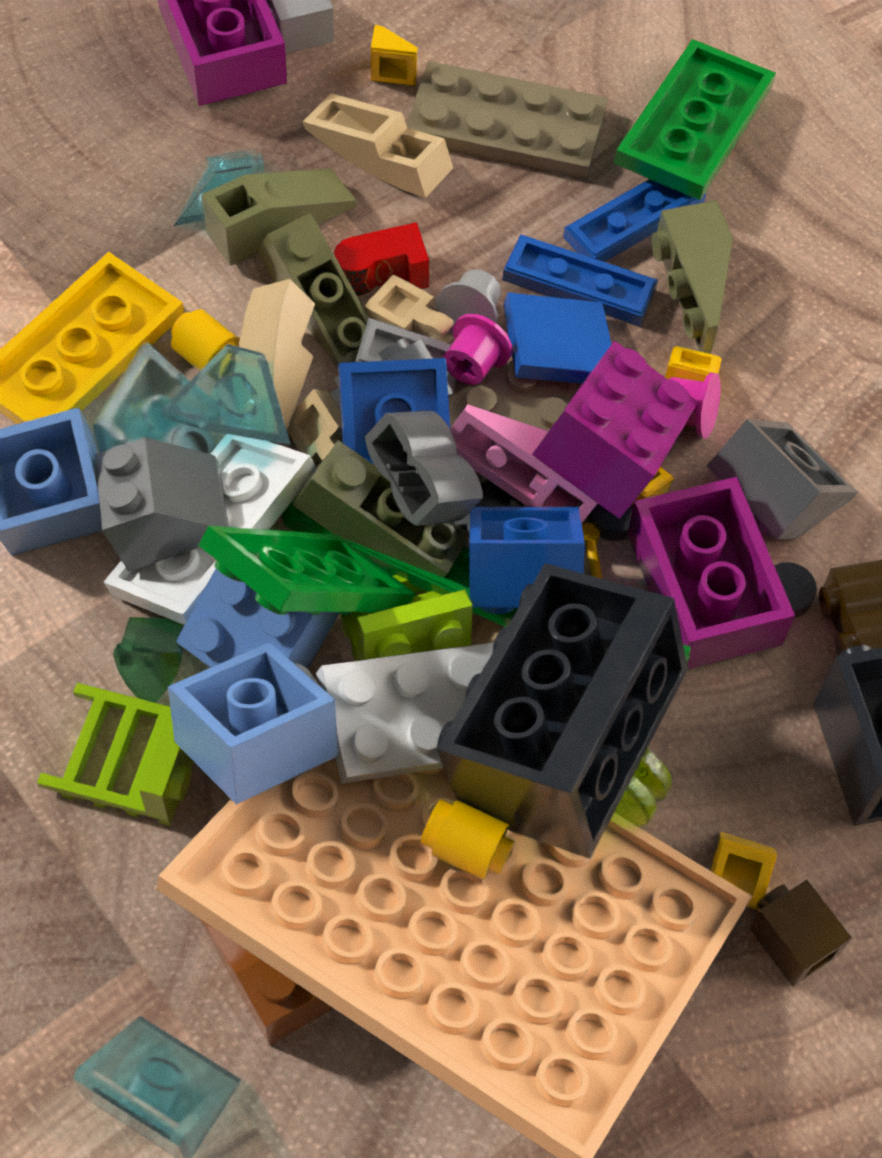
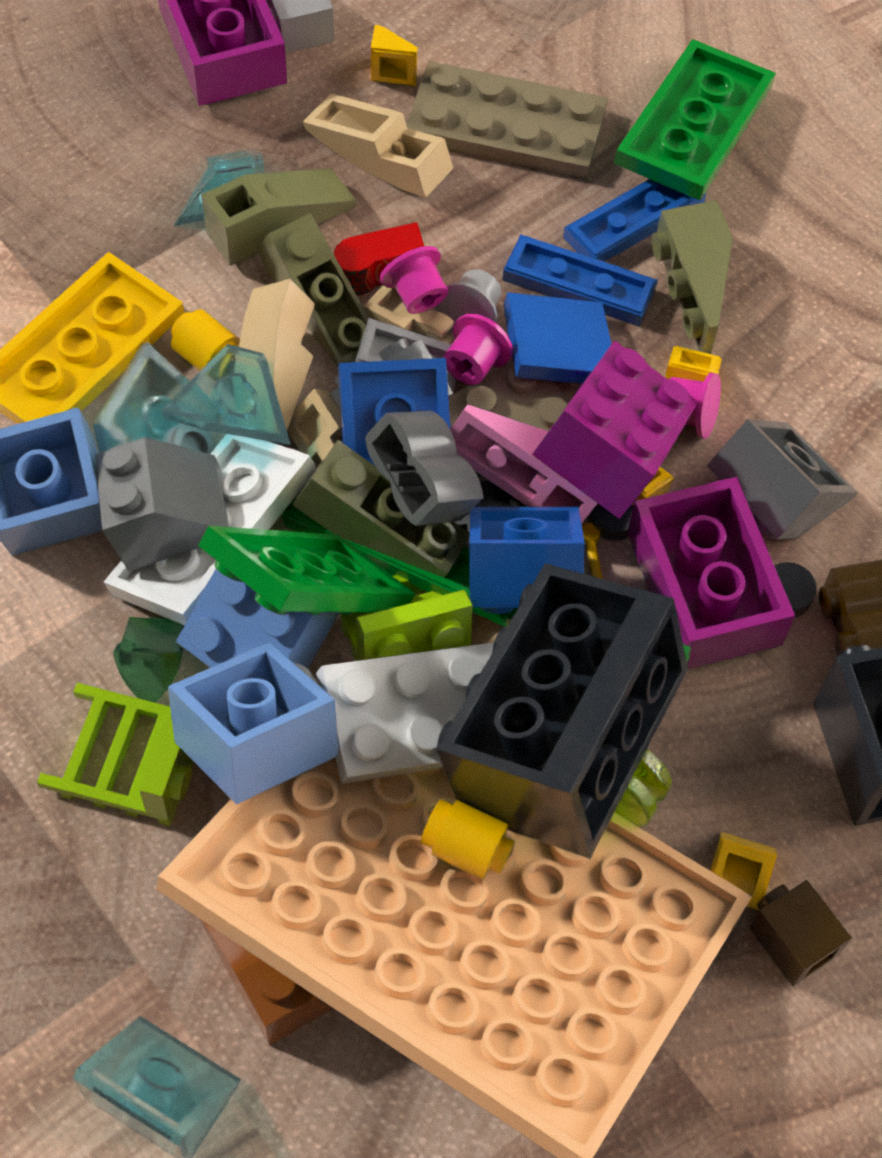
(416, 279): none -> dark pink piece

